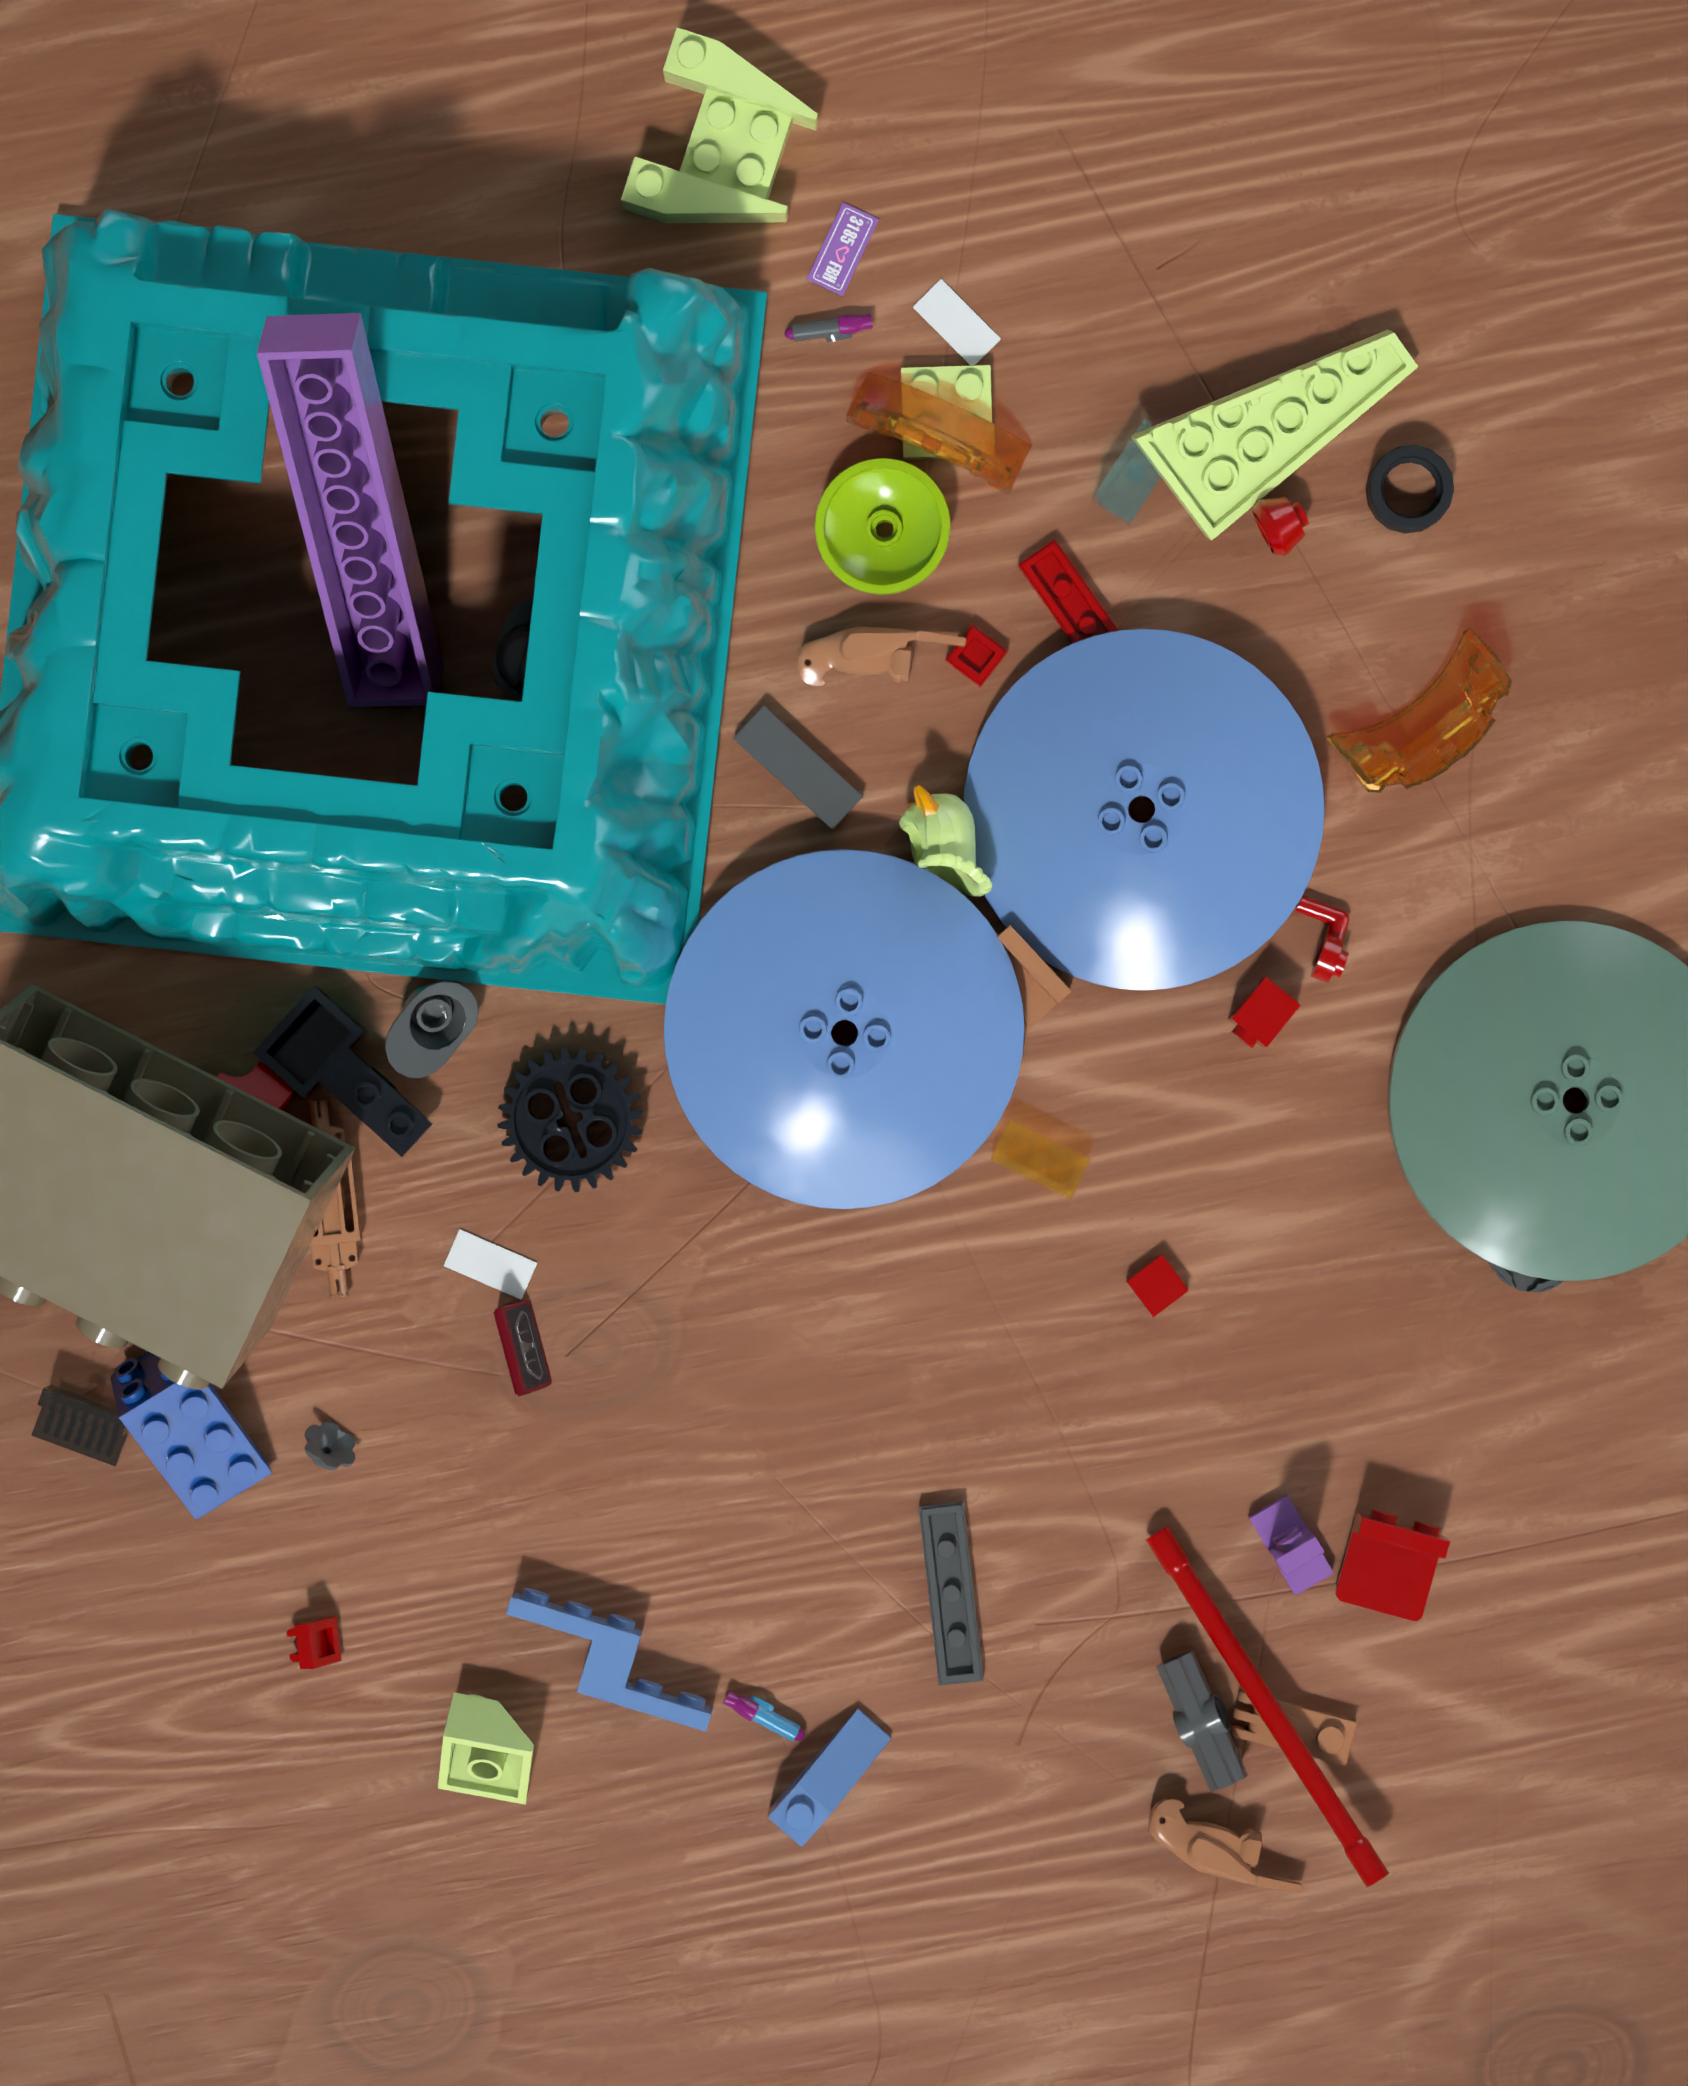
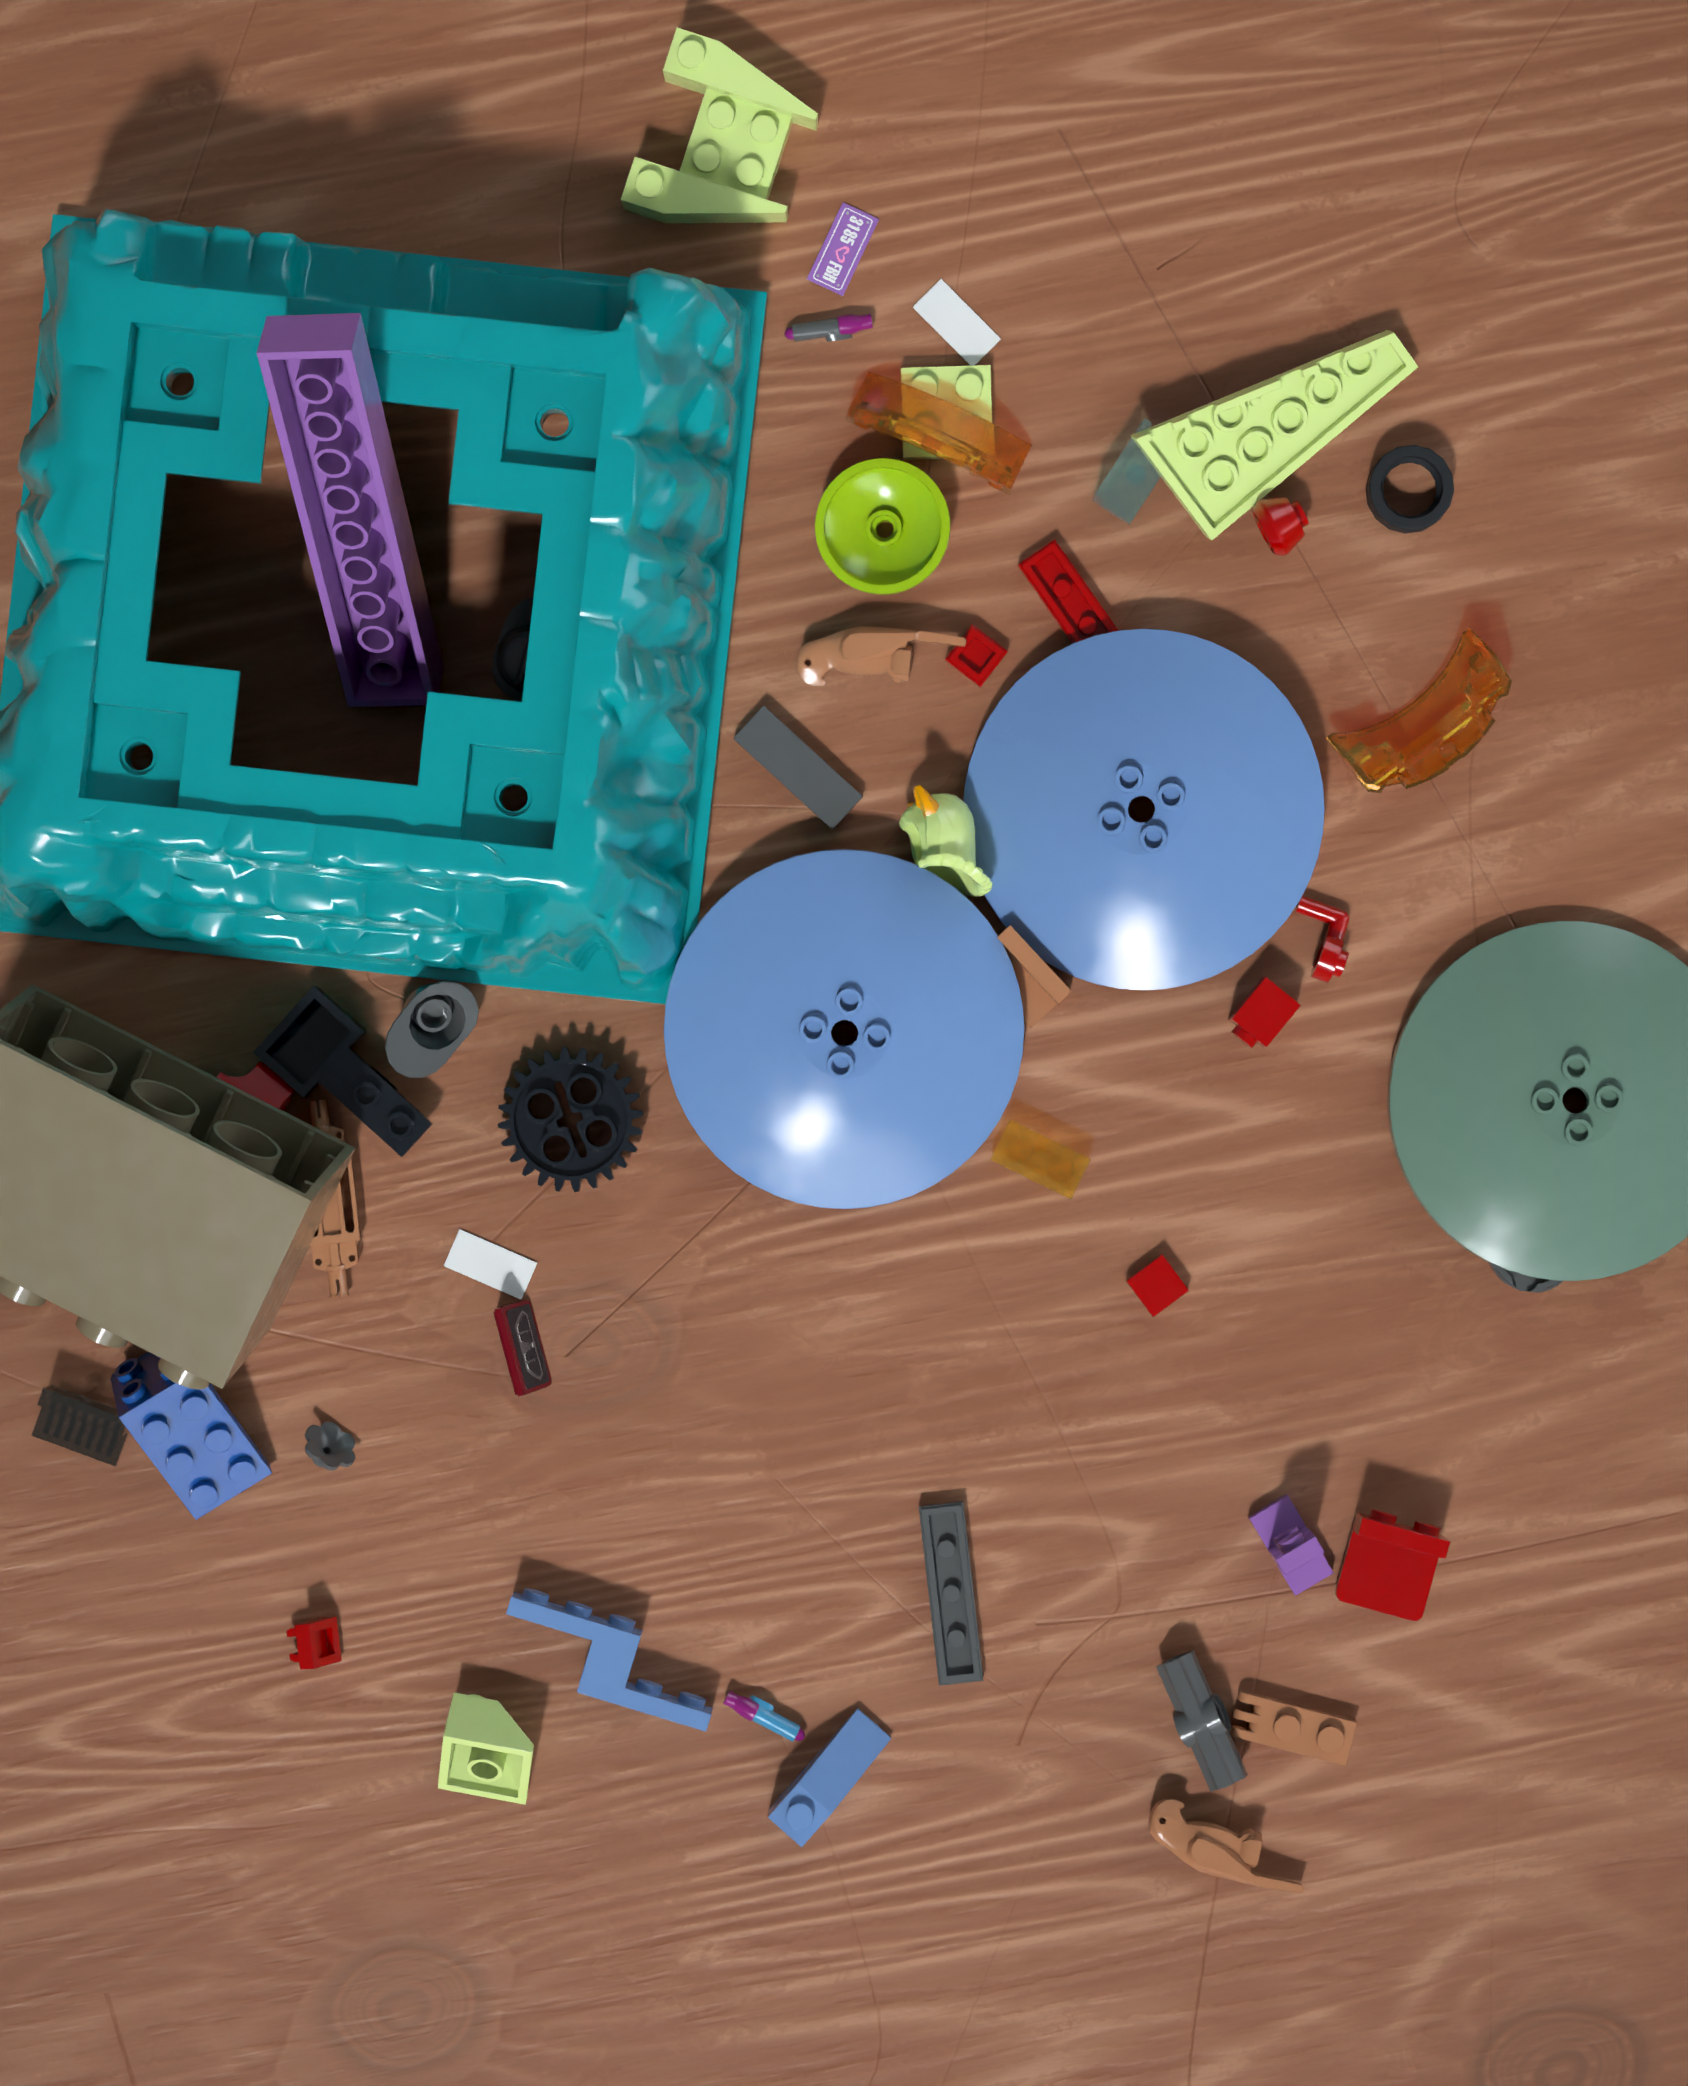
(1356, 1846): red piece -> none

